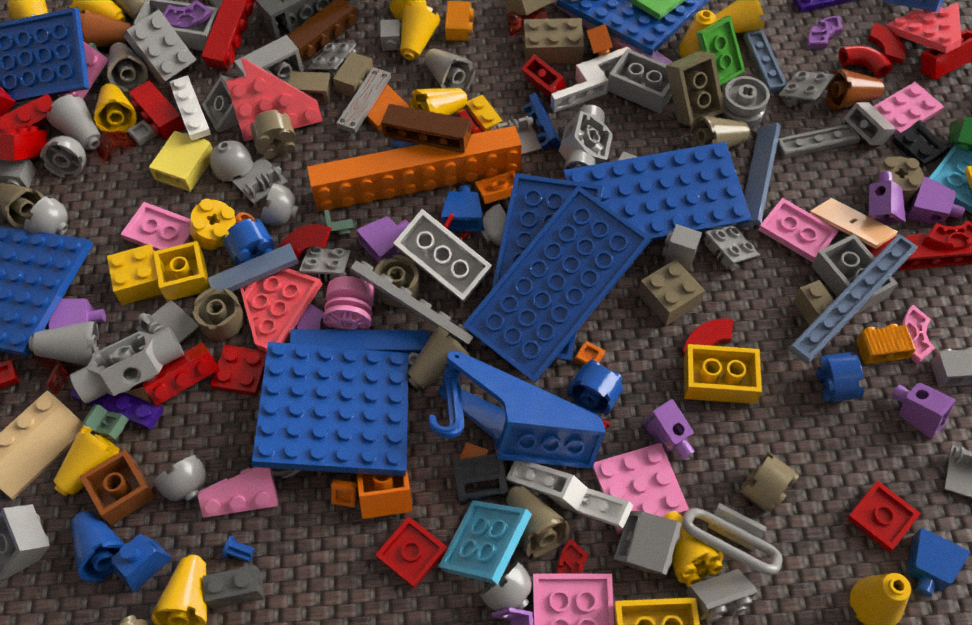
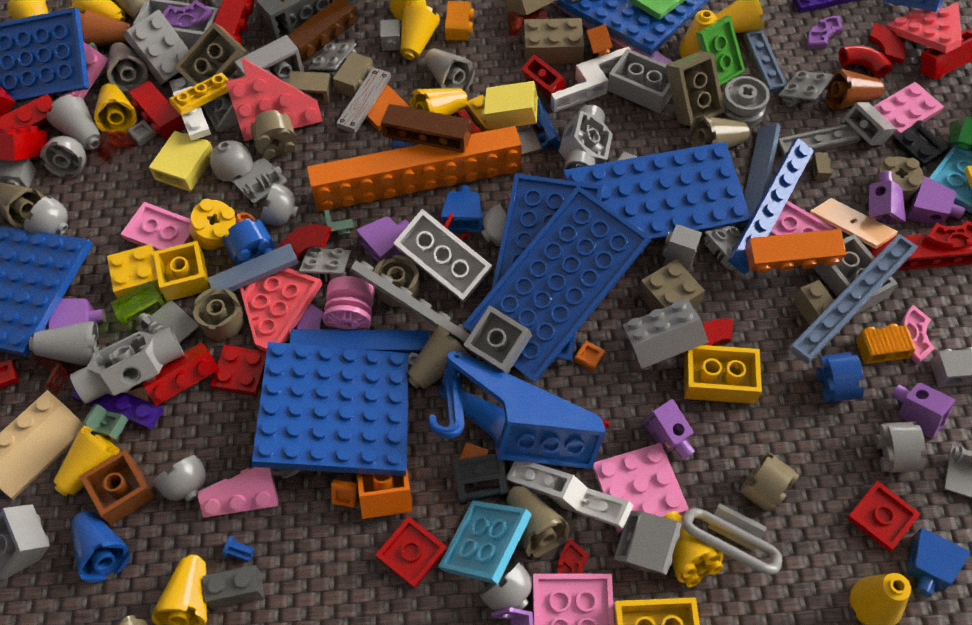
(136, 301): none -> clear neon green hinge
(139, 561): blue torso -> none
(200, 94): none -> yellow tile
(211, 55): none -> dark tan brick
(495, 187): orange tile -> none
(498, 339): none -> light grey brick
(510, 105): none -> light yellow brick
(595, 388): blue brick -> none
(665, 333): none -> light grey brick
(721, 595): light grey slope -> none
(772, 201): none -> plate
(795, 250): none -> orange brick
(821, 166): none -> dark tan piece
(901, 447): none -> light grey brick

